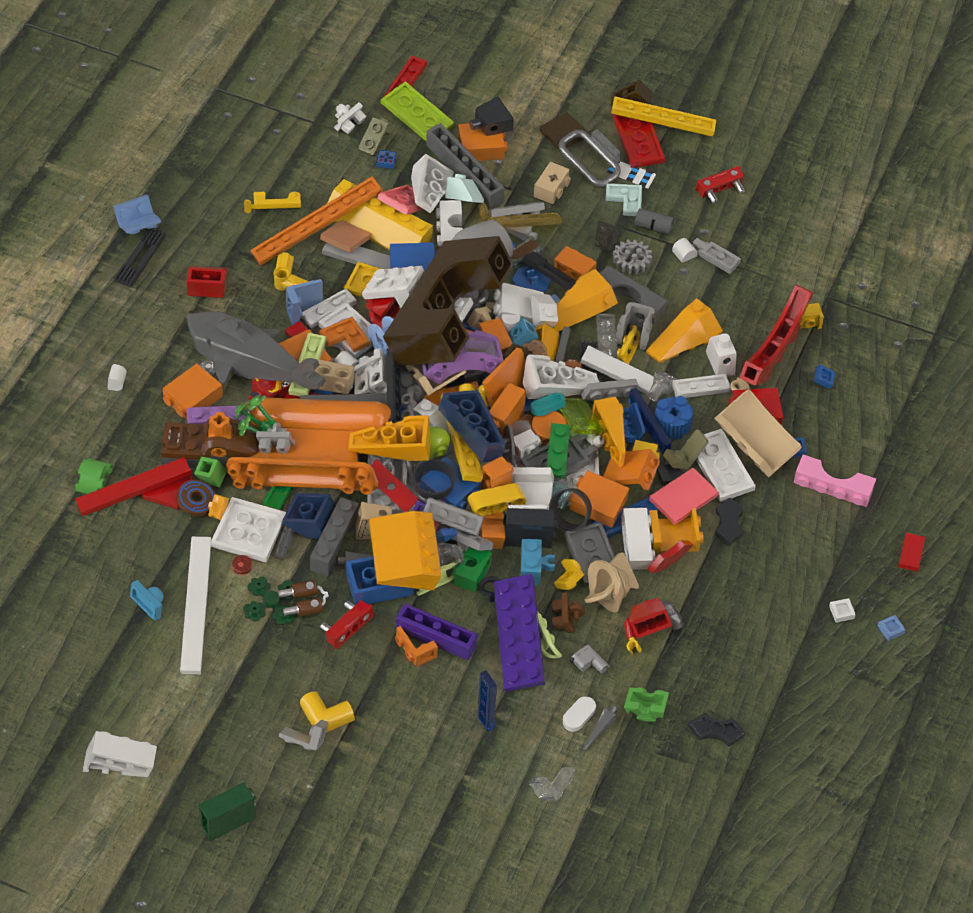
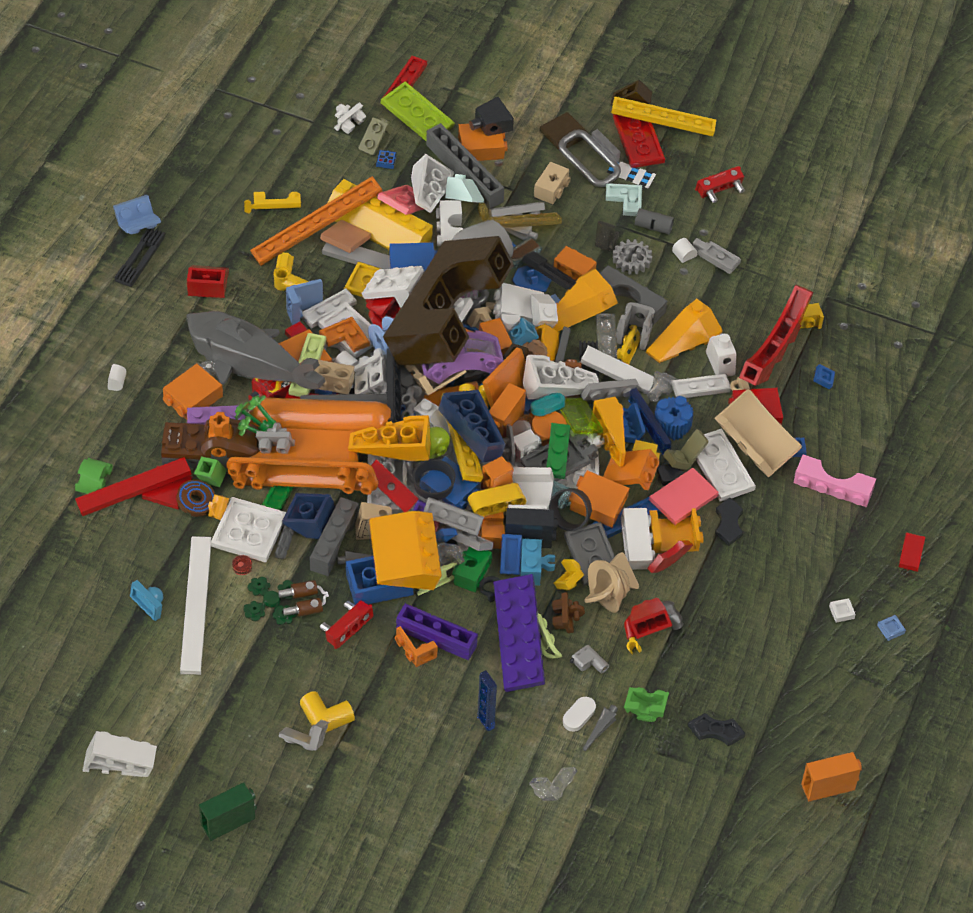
(510, 554): none -> blue tile
(831, 776): none -> orange brick

